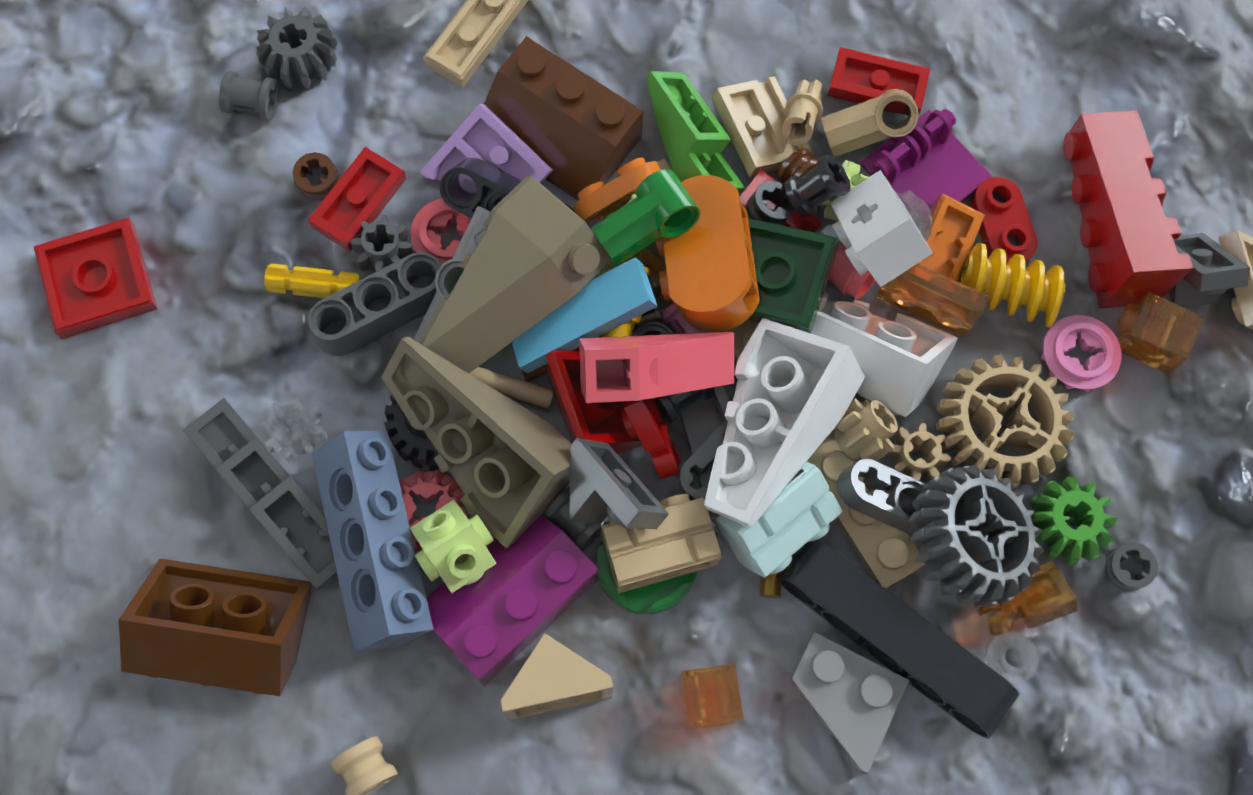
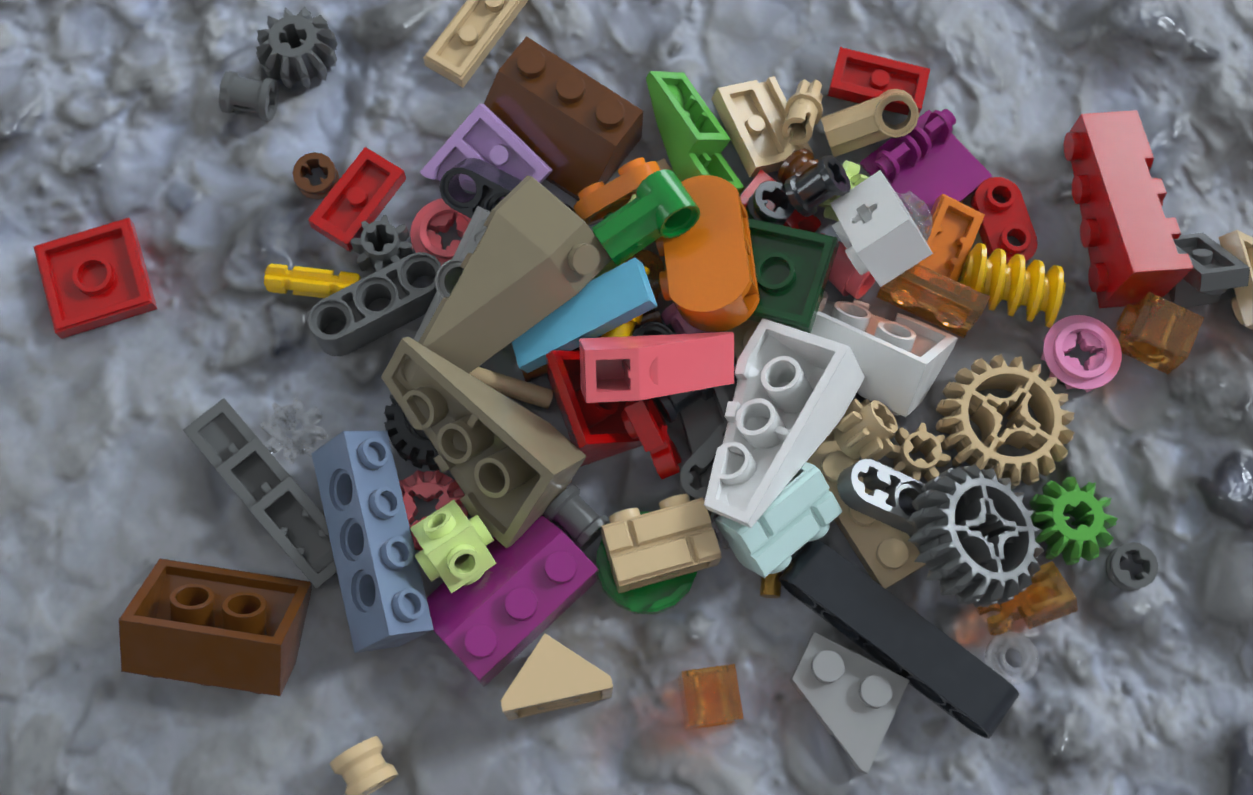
(607, 486): dark grey slope -> none

